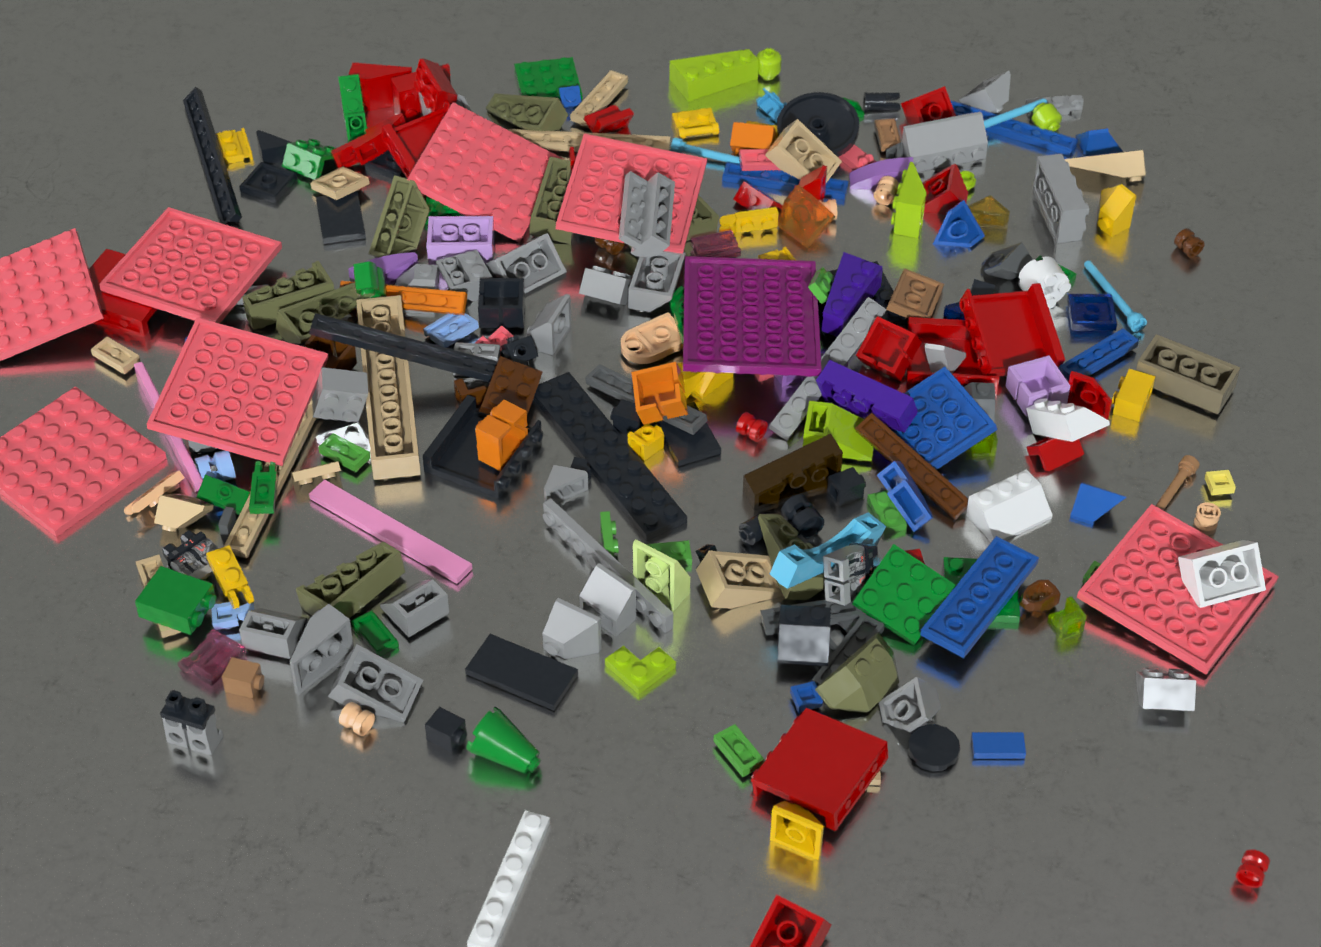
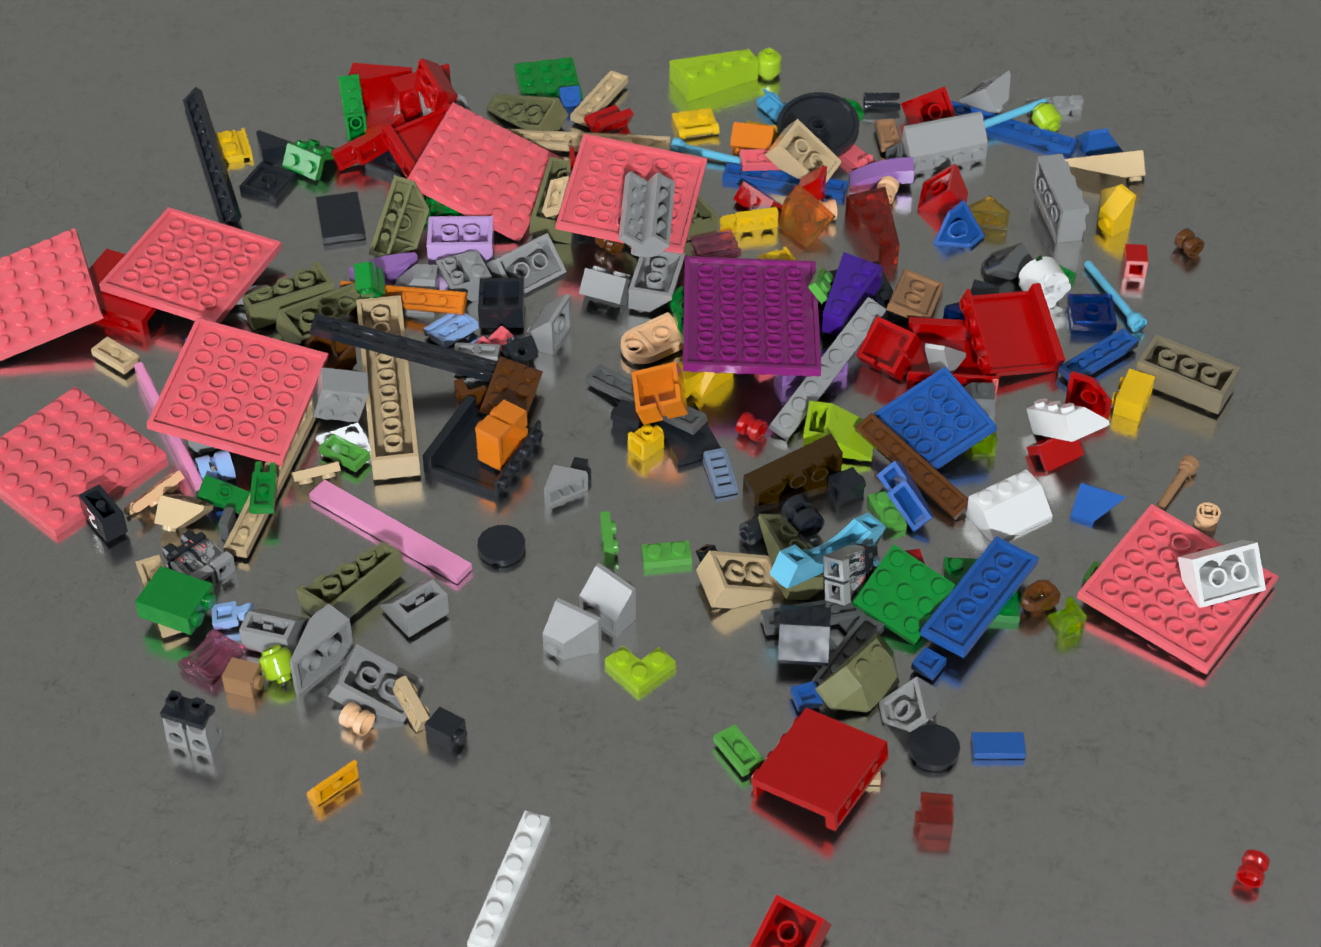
(103, 513): none -> black brick
(229, 575): yellow hinge -> none
(276, 663): none -> lime head
(334, 783): none -> light orange slope
(339, 183): tan plate -> none
(374, 633): green tile -> none
(408, 698): none -> tan plate
(501, 545): none -> black tile
(503, 743): green cone -> none
(521, 671): black tile -> none
(555, 196): none -> tan plate
(586, 545): light grey plate -> none
(609, 457): black plate -> none
(660, 575): yellowish green slope -> none
(716, 459): none -> sand blue slope
(796, 829): yellow slope -> none
(866, 396): dark purple wedge -> none
(874, 224): none -> clear red wedge
(909, 204): lime slope -> none
(928, 663): none -> blue plate
(935, 816): none -> clear red brick
(968, 178): lime plate -> none
(1036, 381): lavender piece -> none
(1135, 260): none -> red brick
(1166, 690): slope -> none
(1220, 482): light yellow plate -> none

